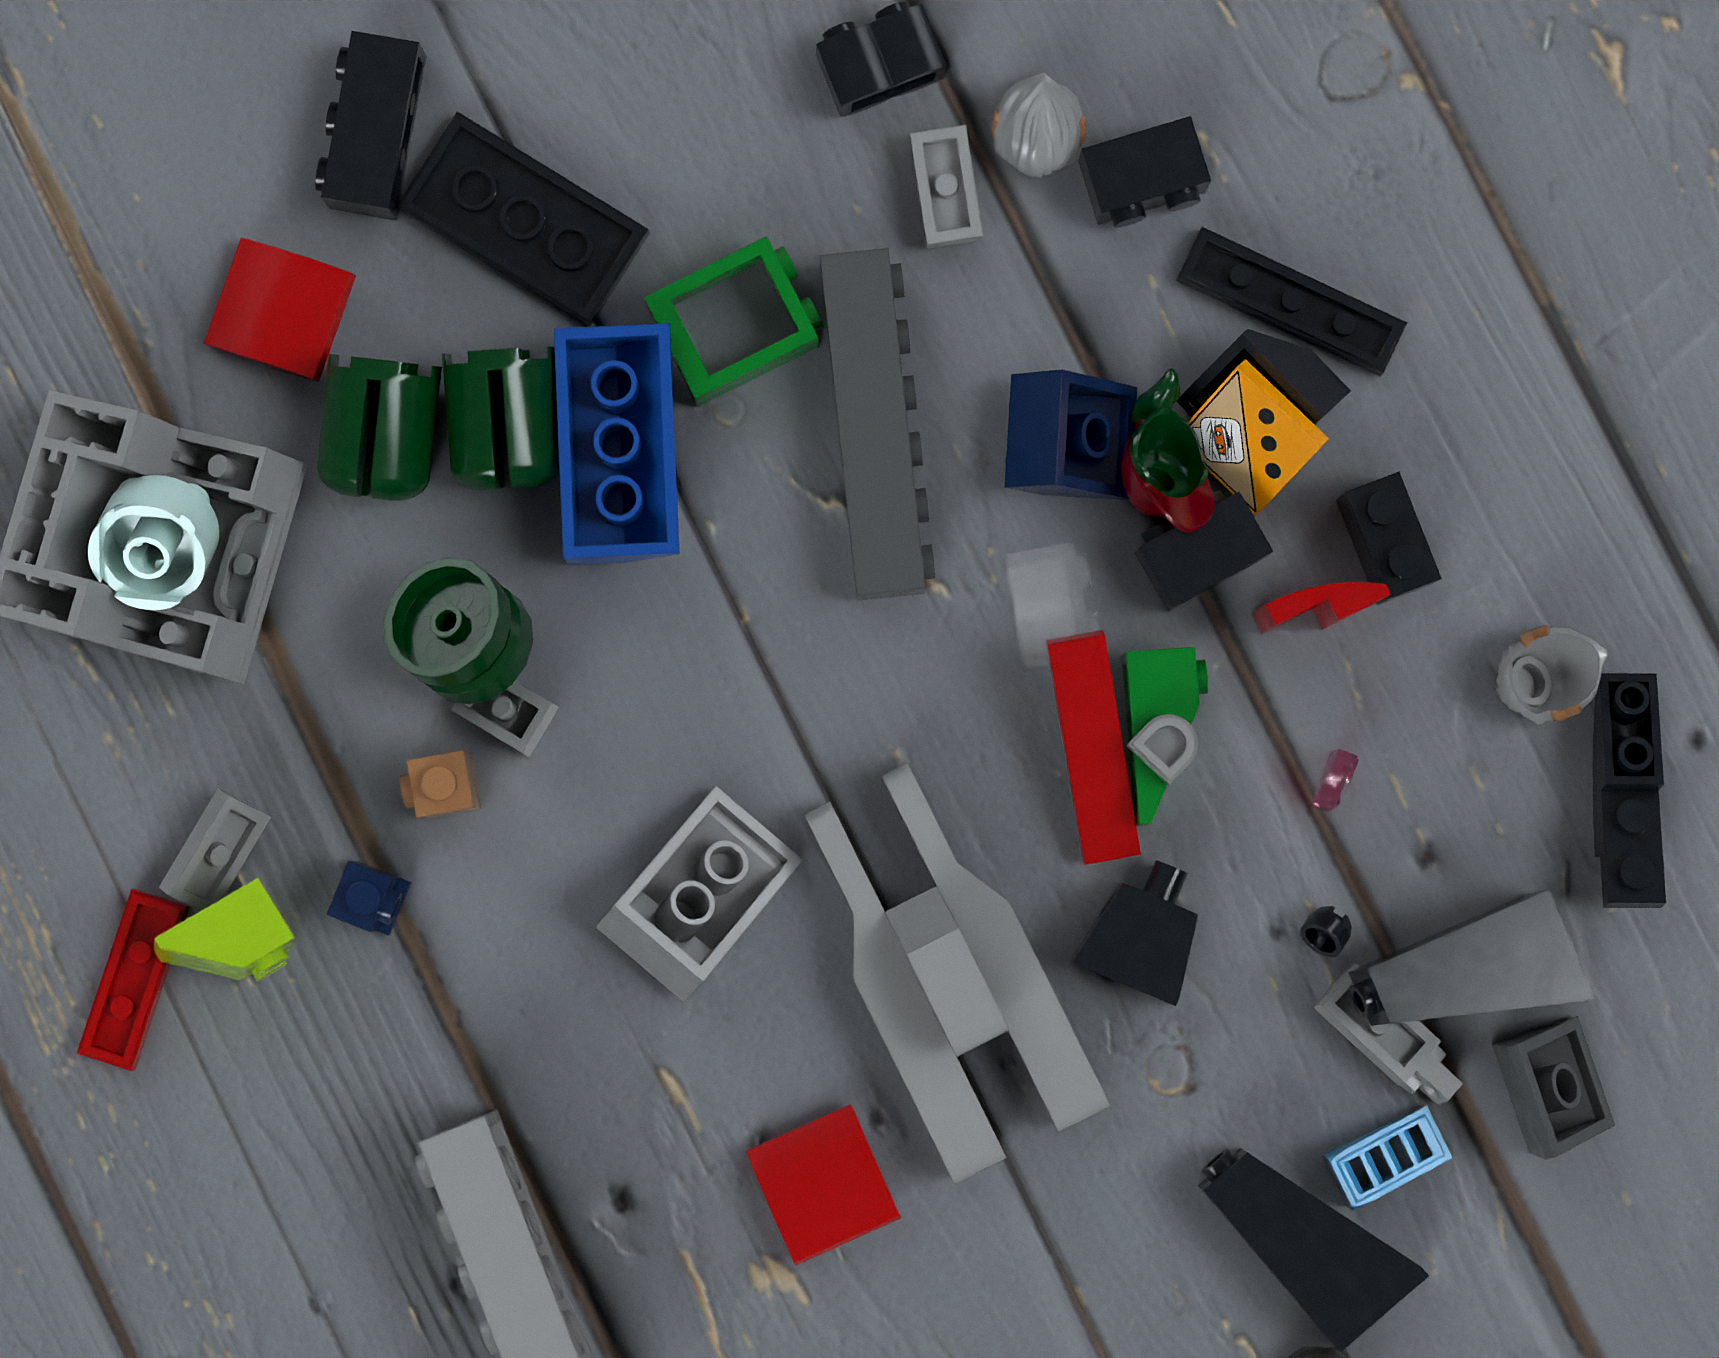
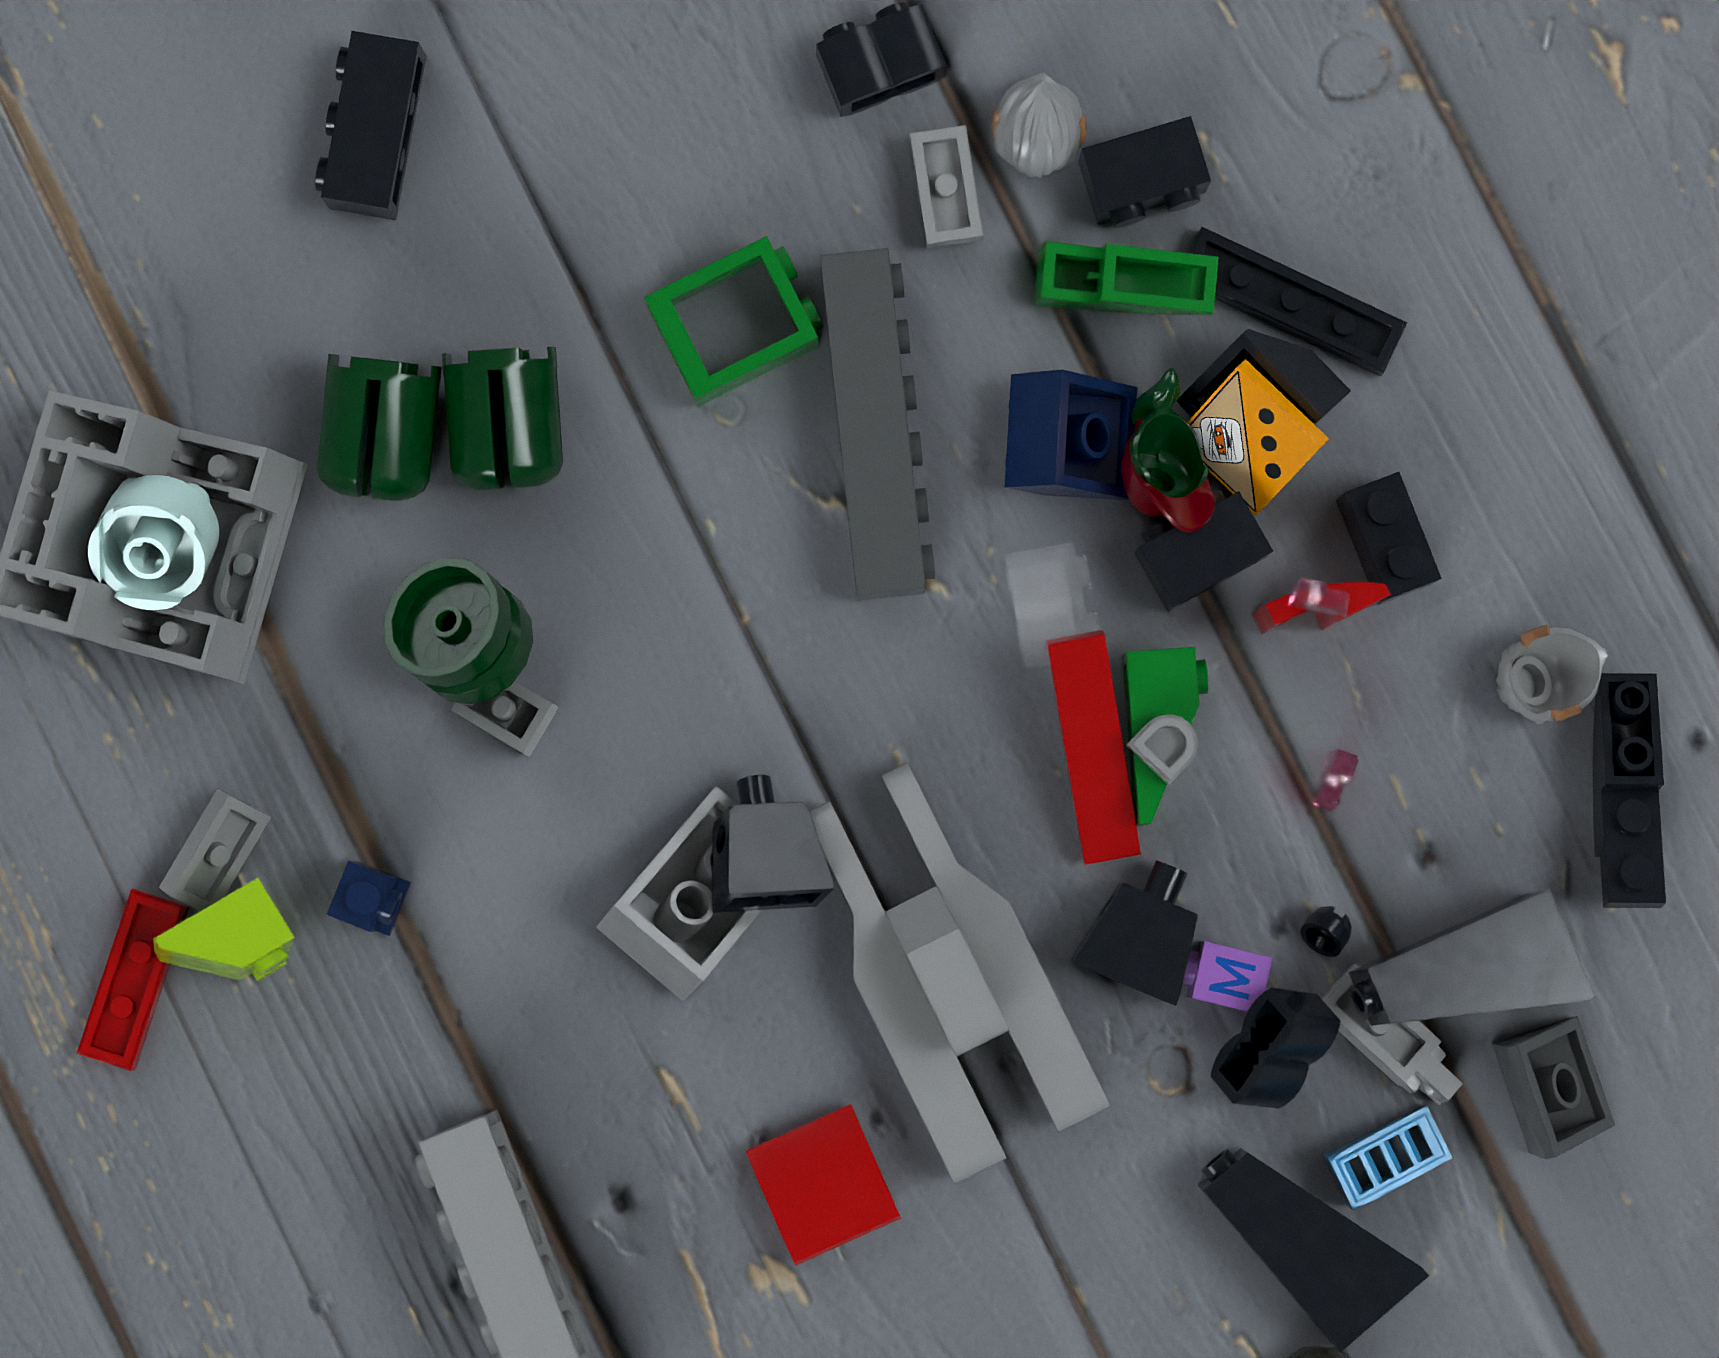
(279, 309): red slope -> none
(440, 785): medium nougat brick -> none
(523, 219): black tile -> none
(616, 443): blue slope -> none
(766, 853): none -> black torso
(1125, 279): none -> green slope
(1226, 975): none -> medium lavender brick
(1275, 1047): none -> black brick
(1317, 597): none -> clear pink tile

